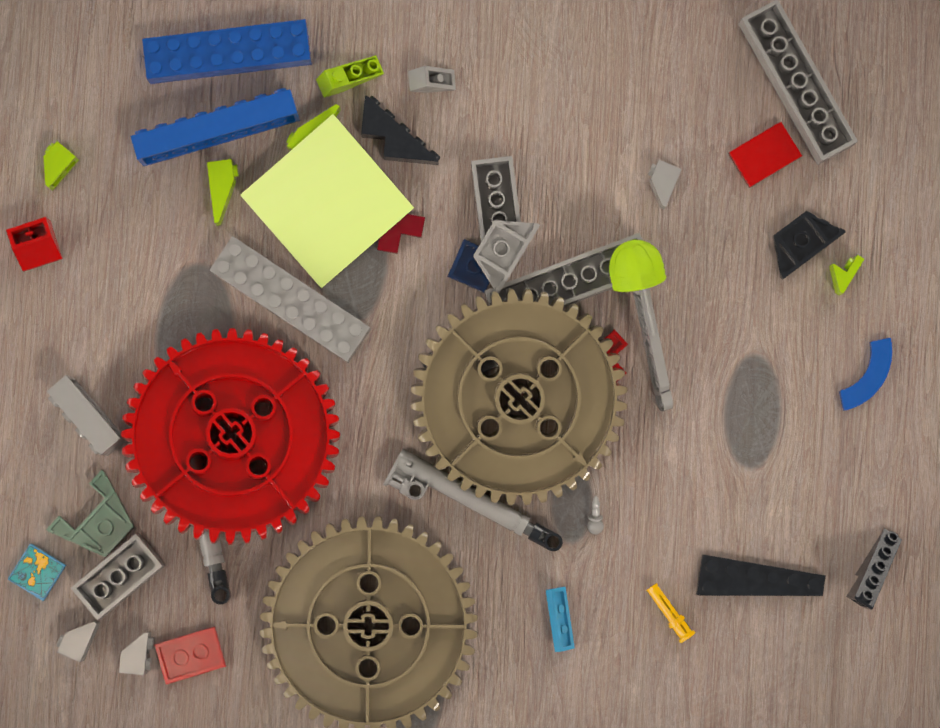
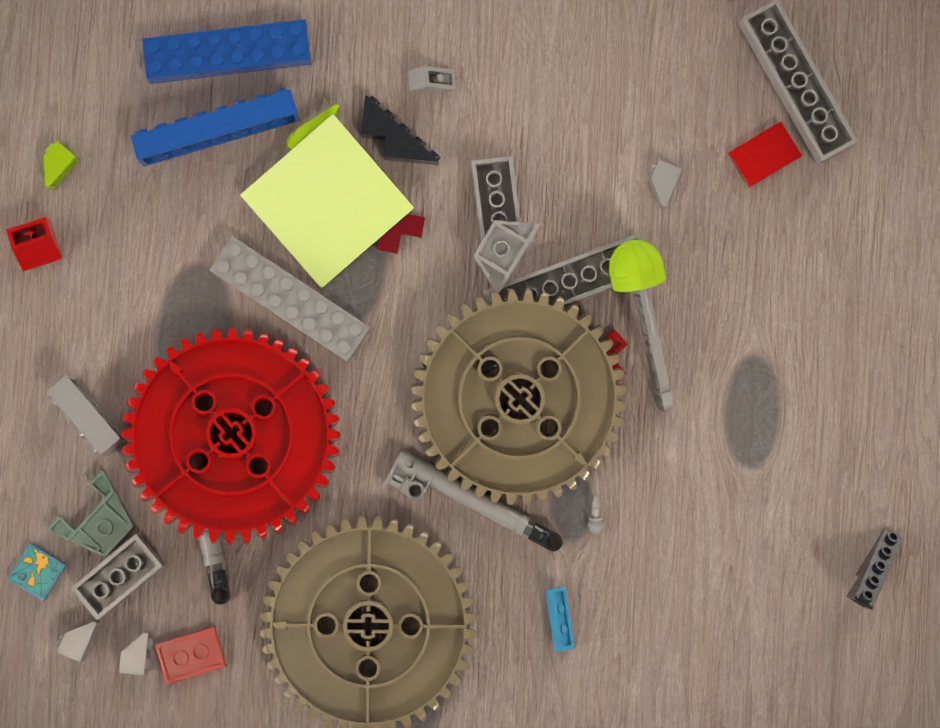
(222, 182): lime slope -> none
(348, 76): lime slope -> none
(467, 270): dark blue tile -> none
(675, 620): yellow pin -> none
(740, 578): black wing -> none
(802, 241): black wing -> none
(842, 278): lime slope -> none
(873, 378): blue tile -> none

